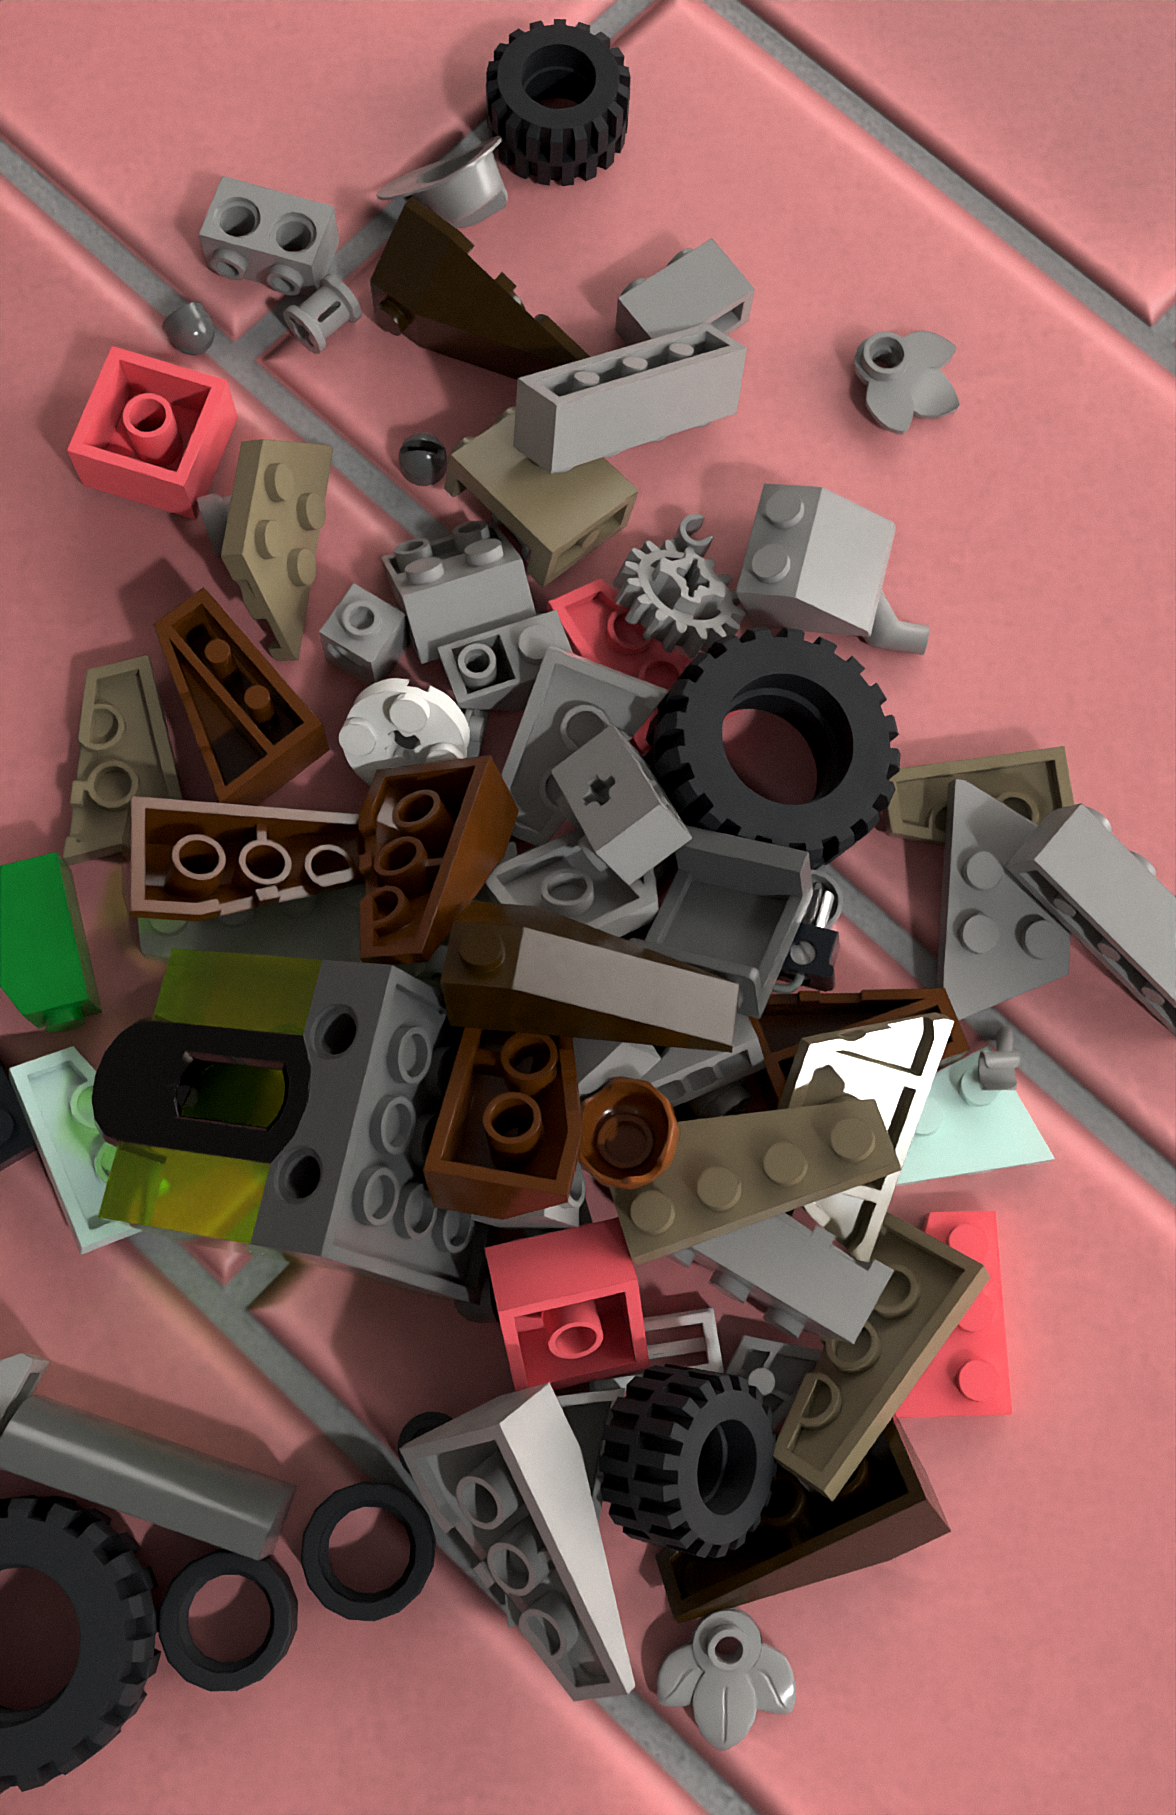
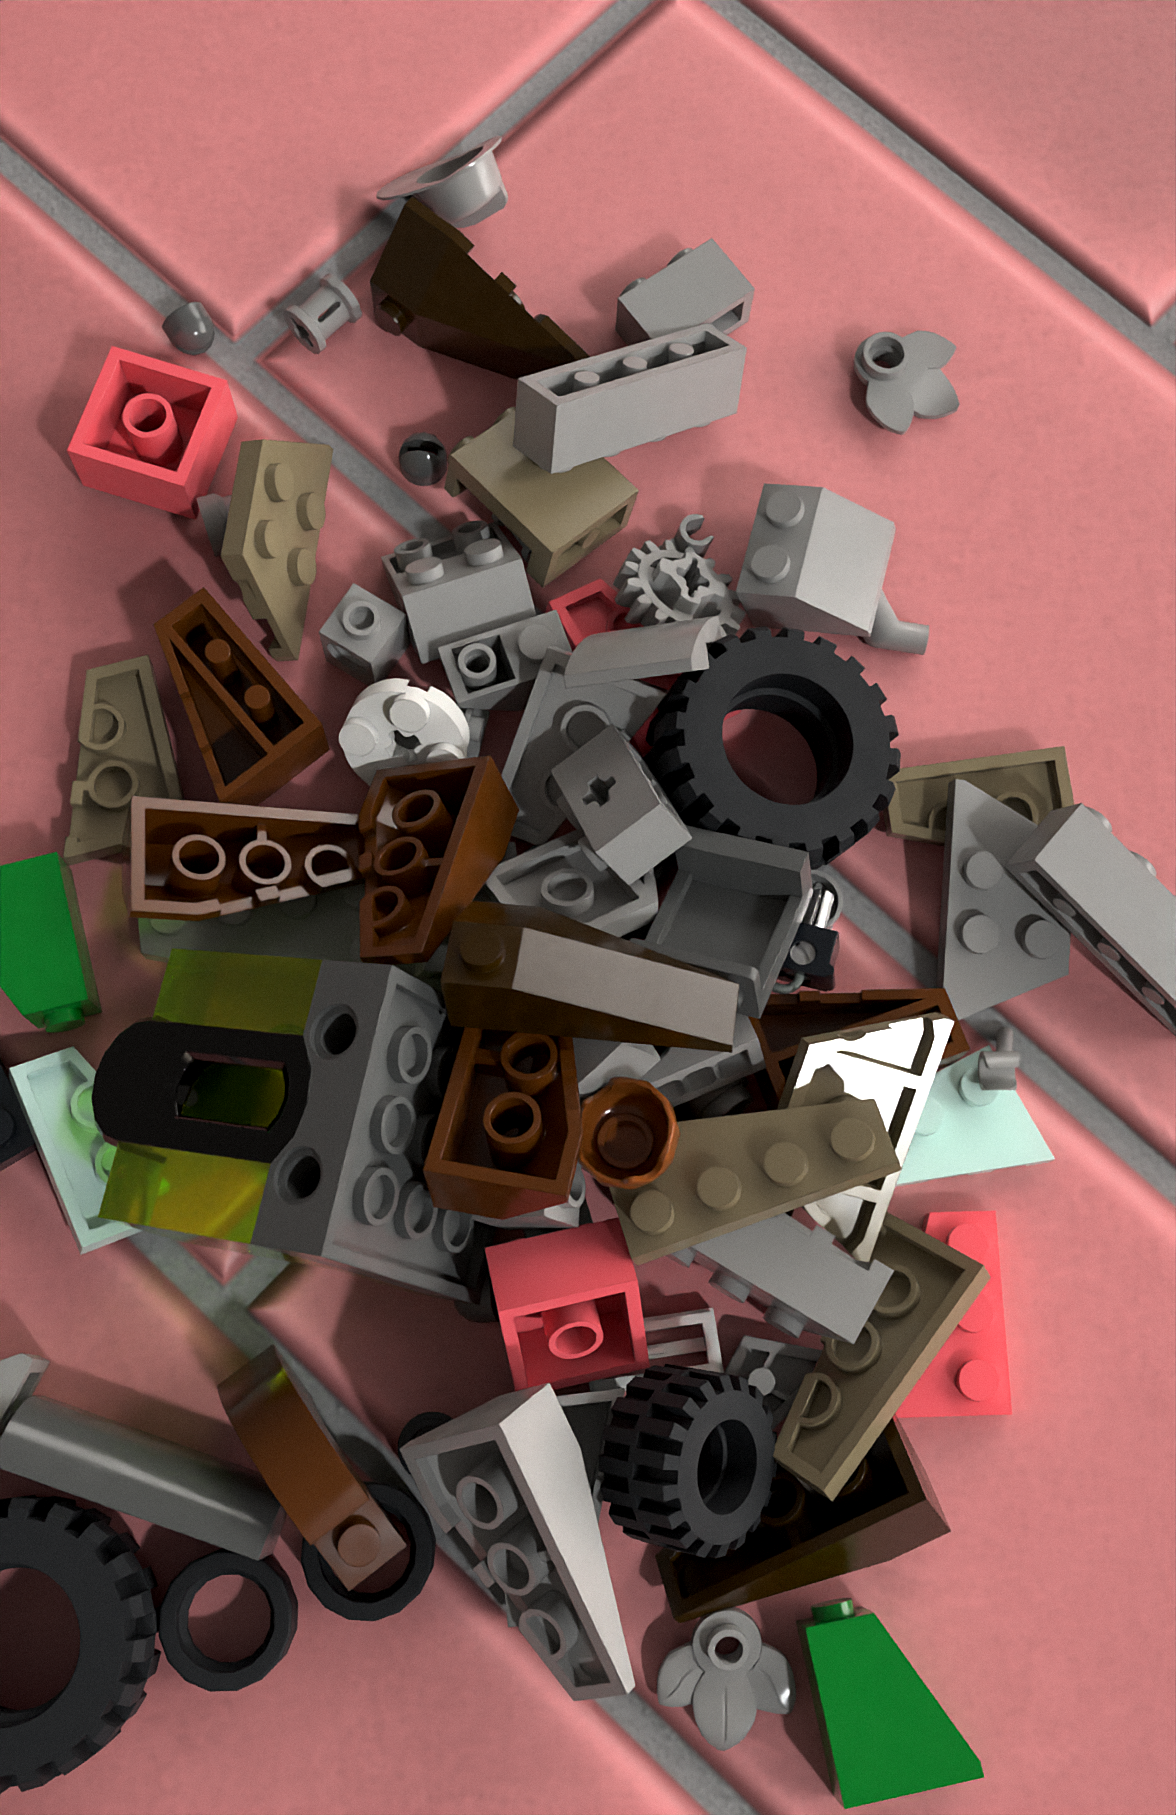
(272, 227): light grey brick -> none
(307, 1468): none -> reddish brown arch
(565, 65): black tyre -> none
(642, 652): none -> light grey slope
(874, 1711): none -> green slope

